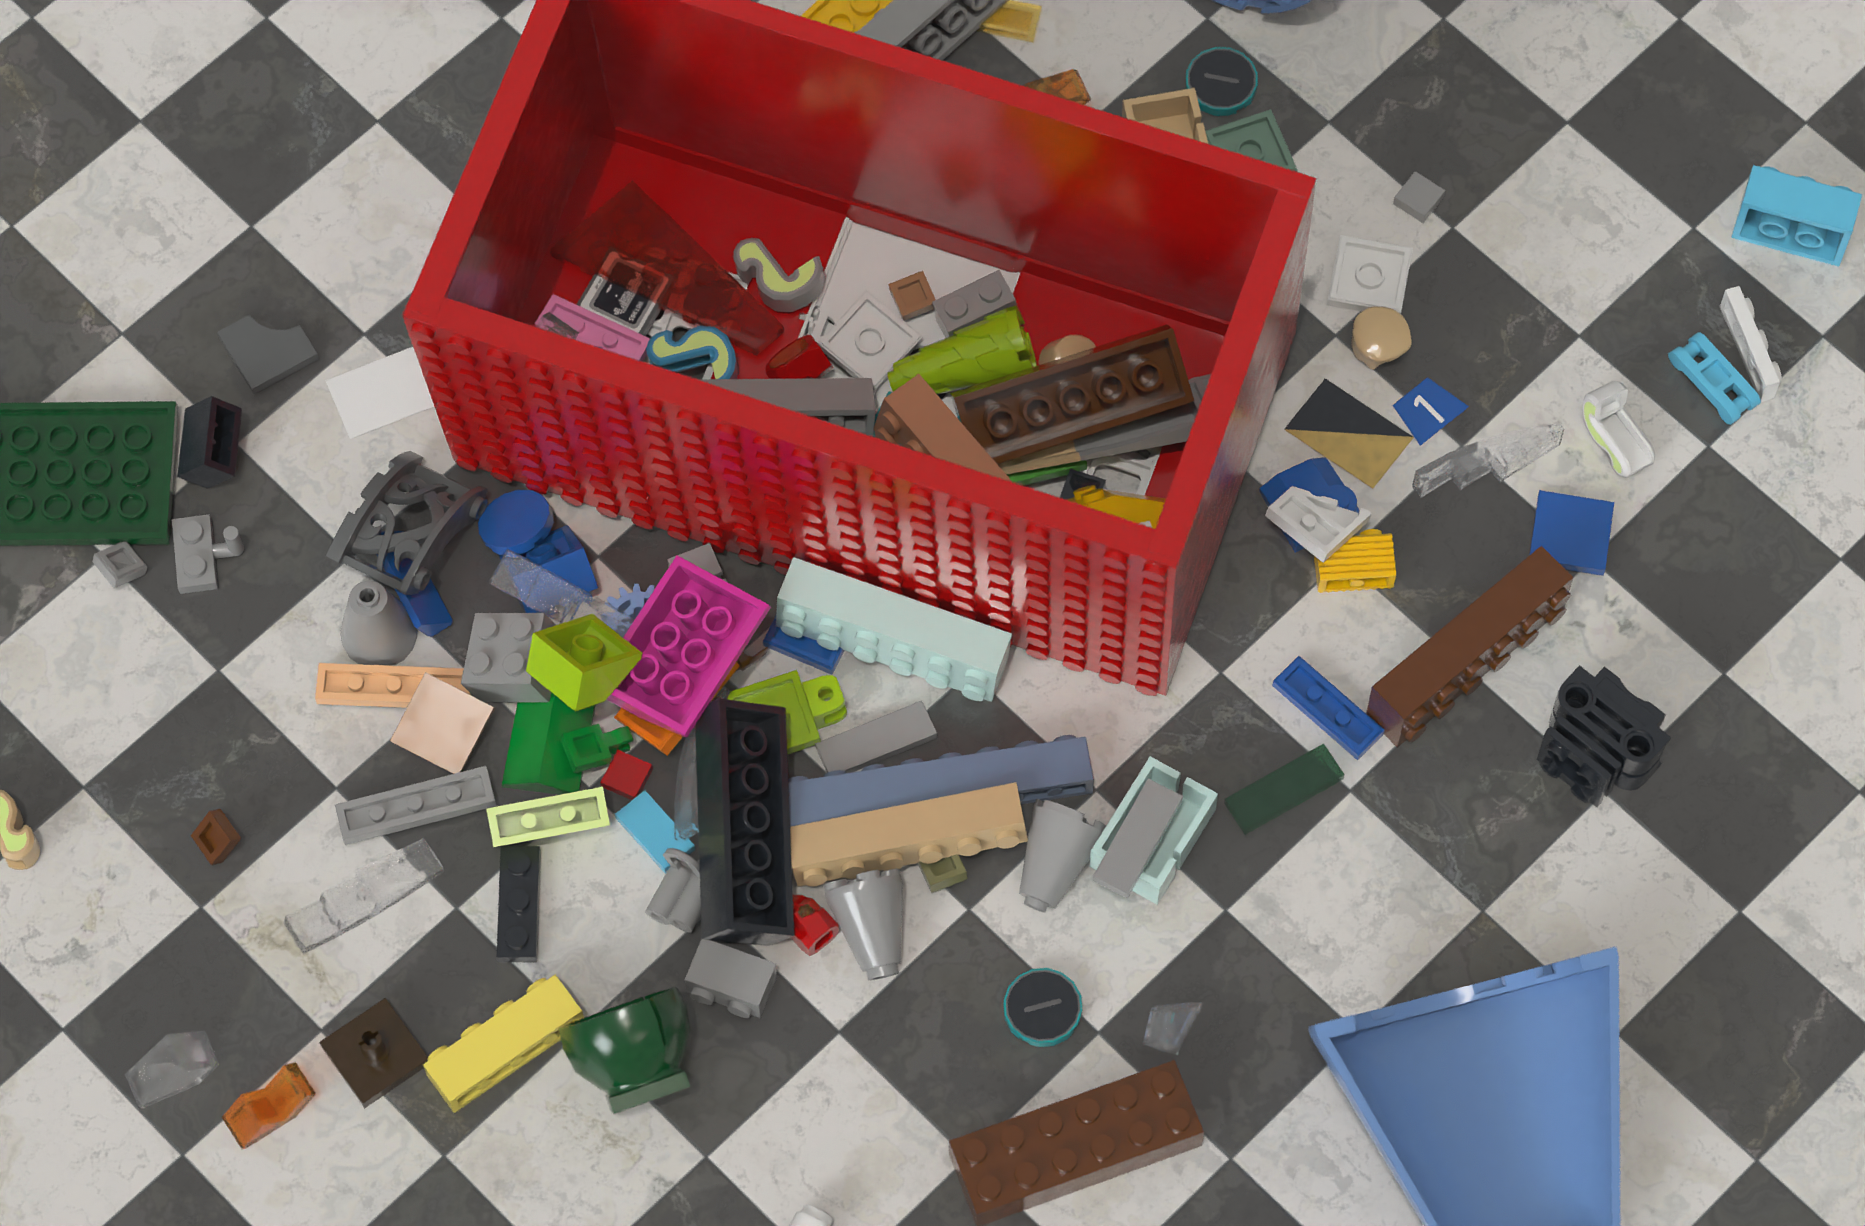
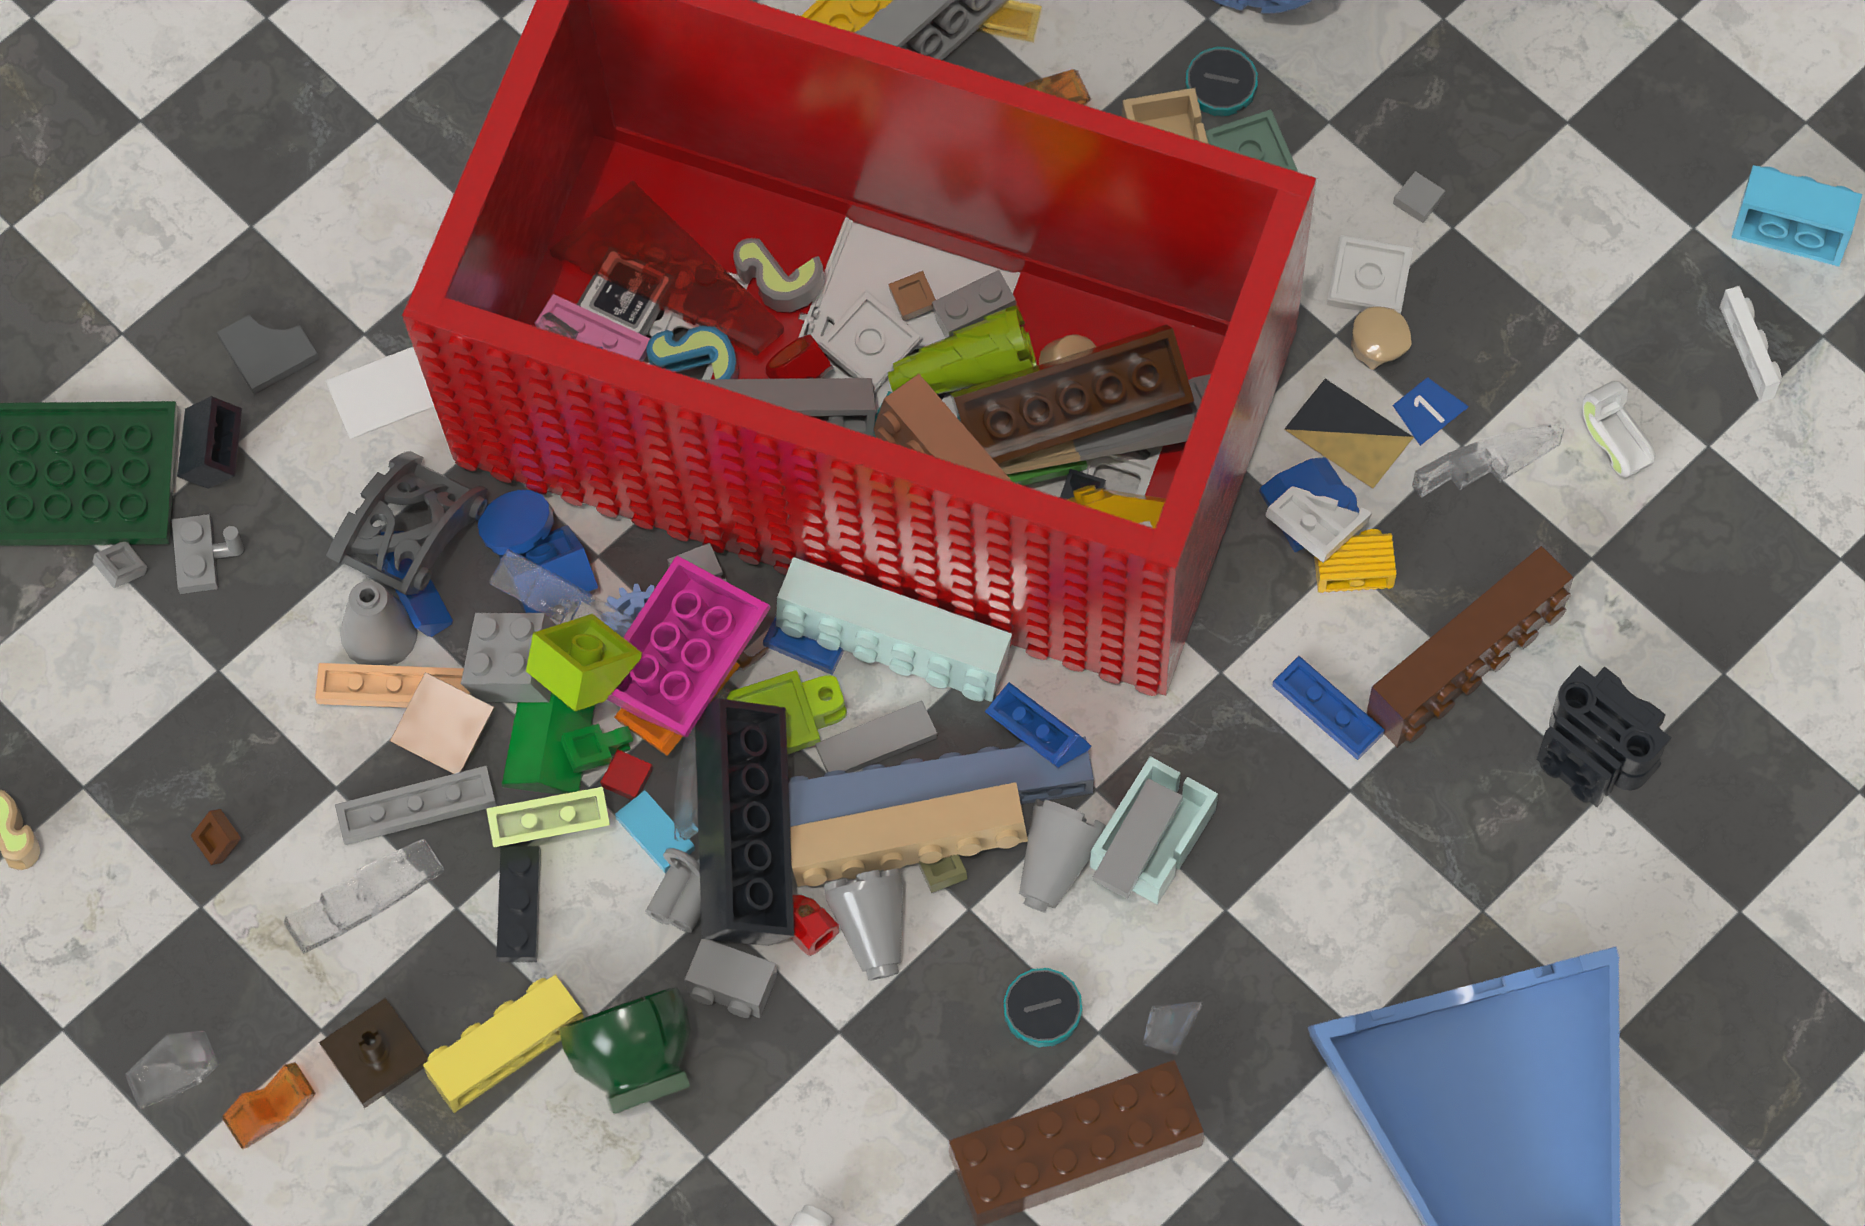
(1036, 726): none -> blue slope
(1284, 789): clear green tile -> none
(1573, 530): blue tile -> none
(1715, 377): medium azure plate -> none

